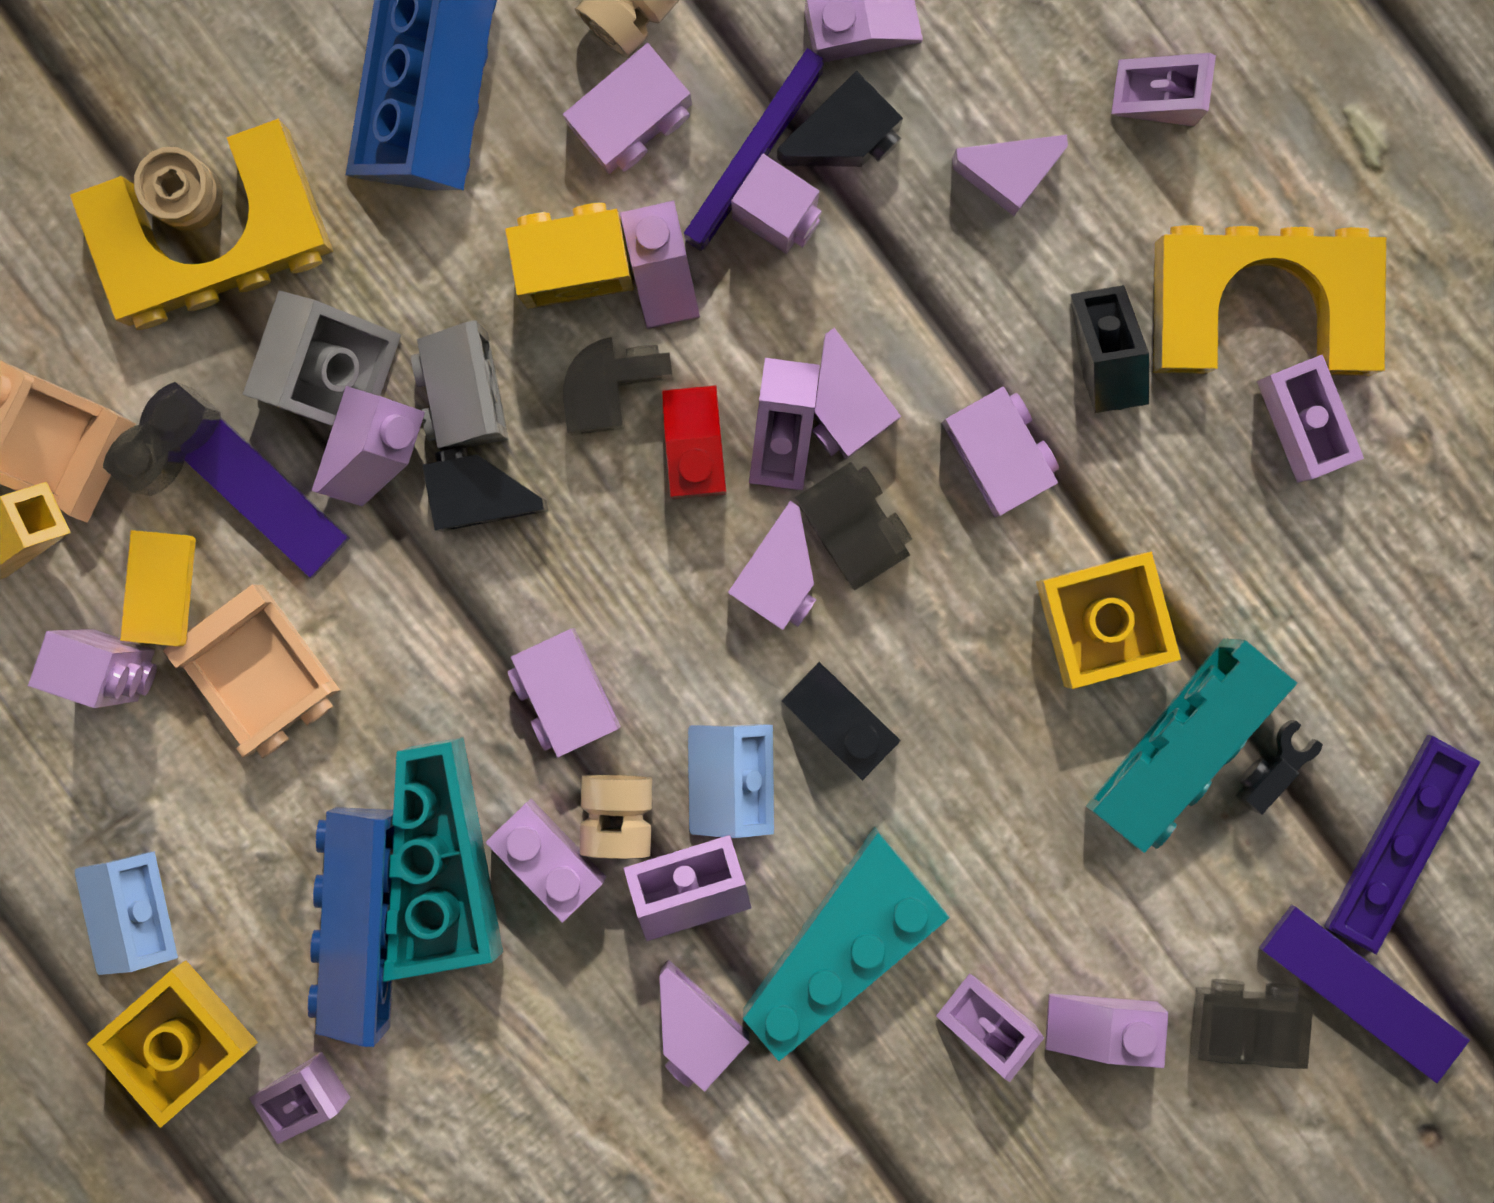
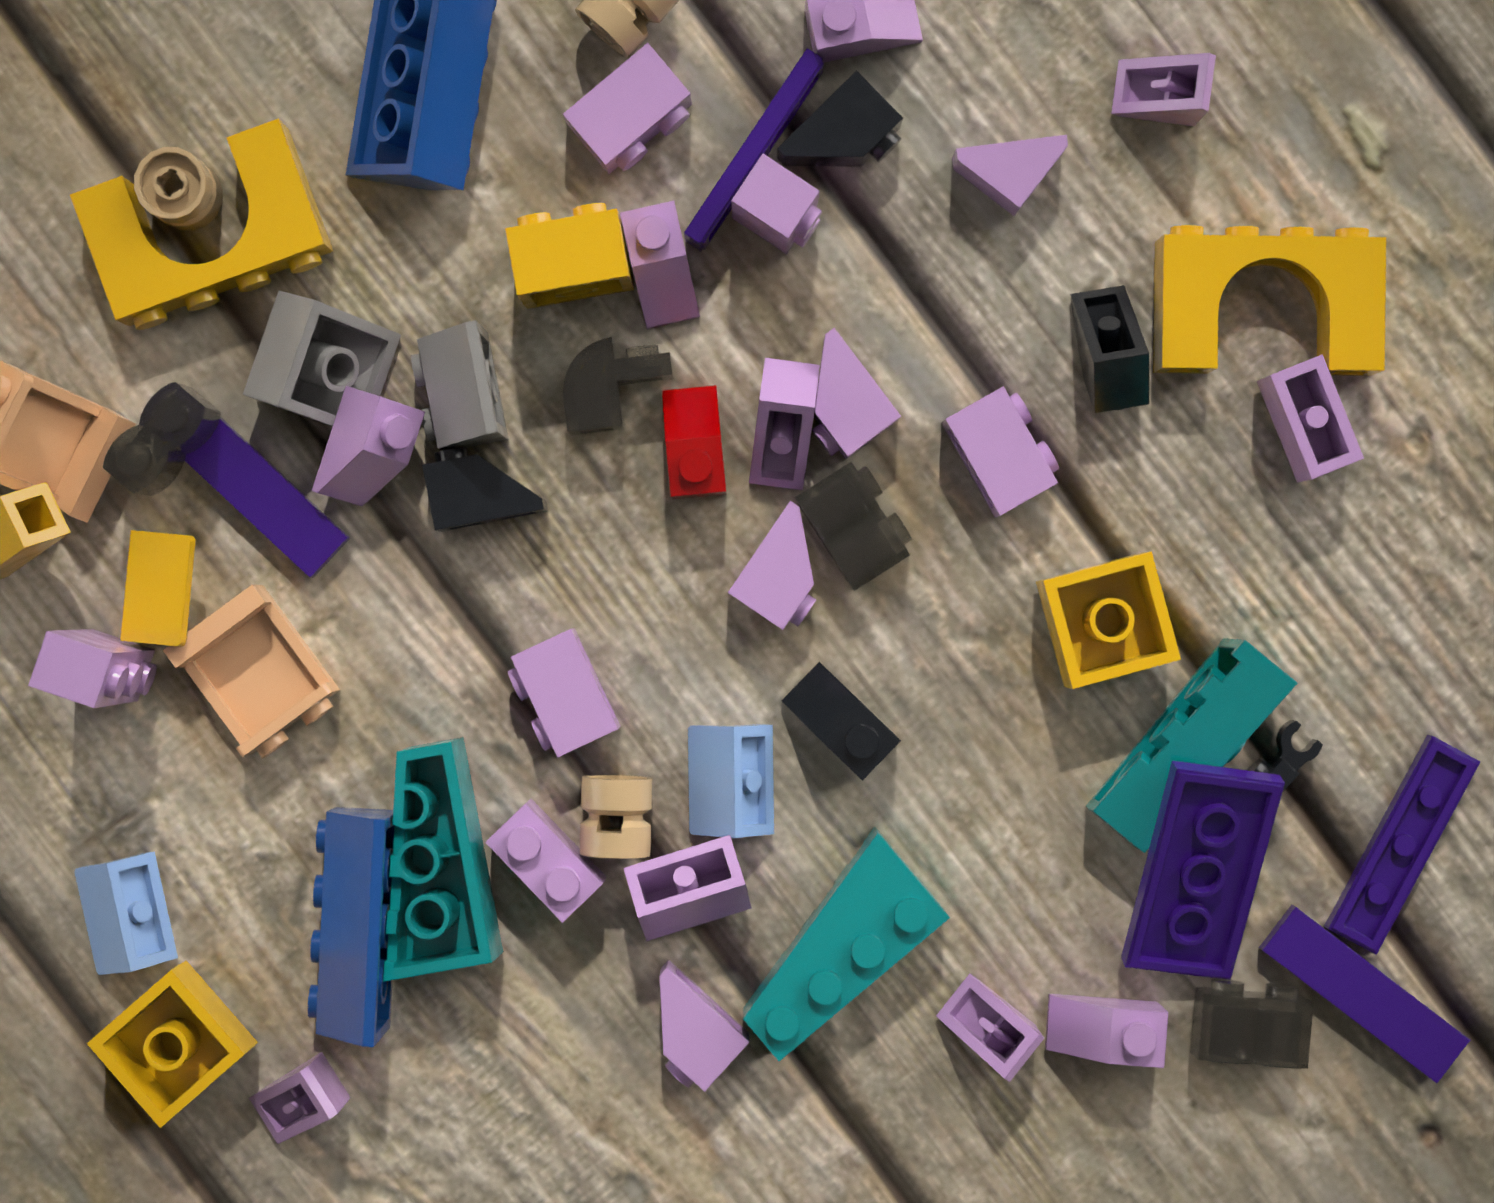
(1202, 870): none -> dark purple tile

